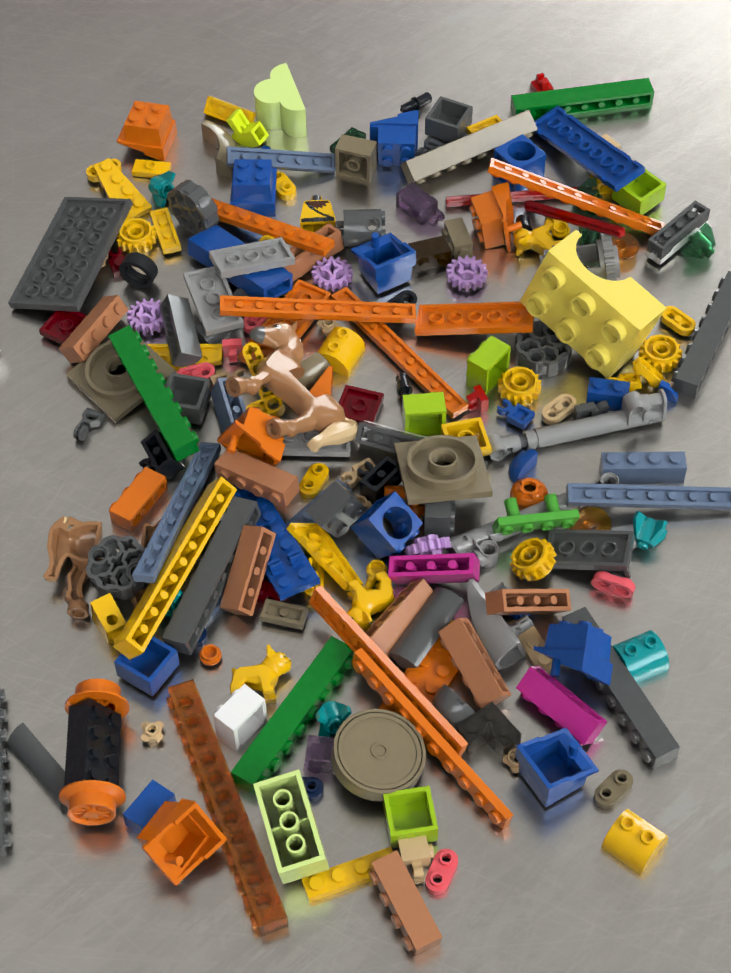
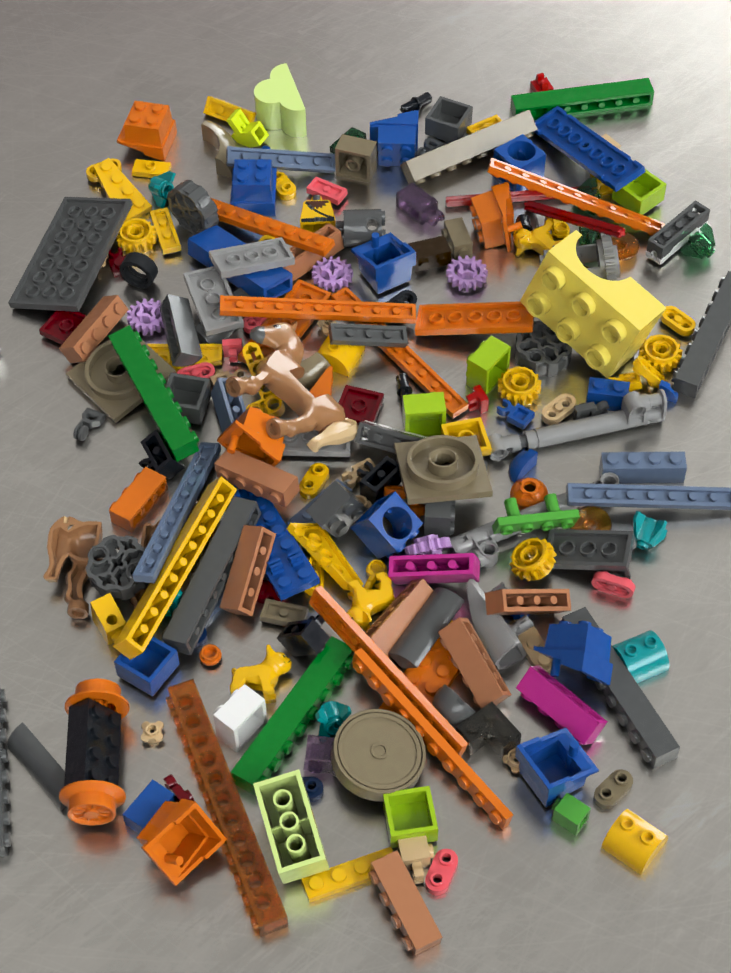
(172, 785): none -> dark red plate
(304, 636): none -> black brick
(327, 190): none -> coral plate
(367, 335): none -> dark grey plate
(570, 813): none -> bright green brick

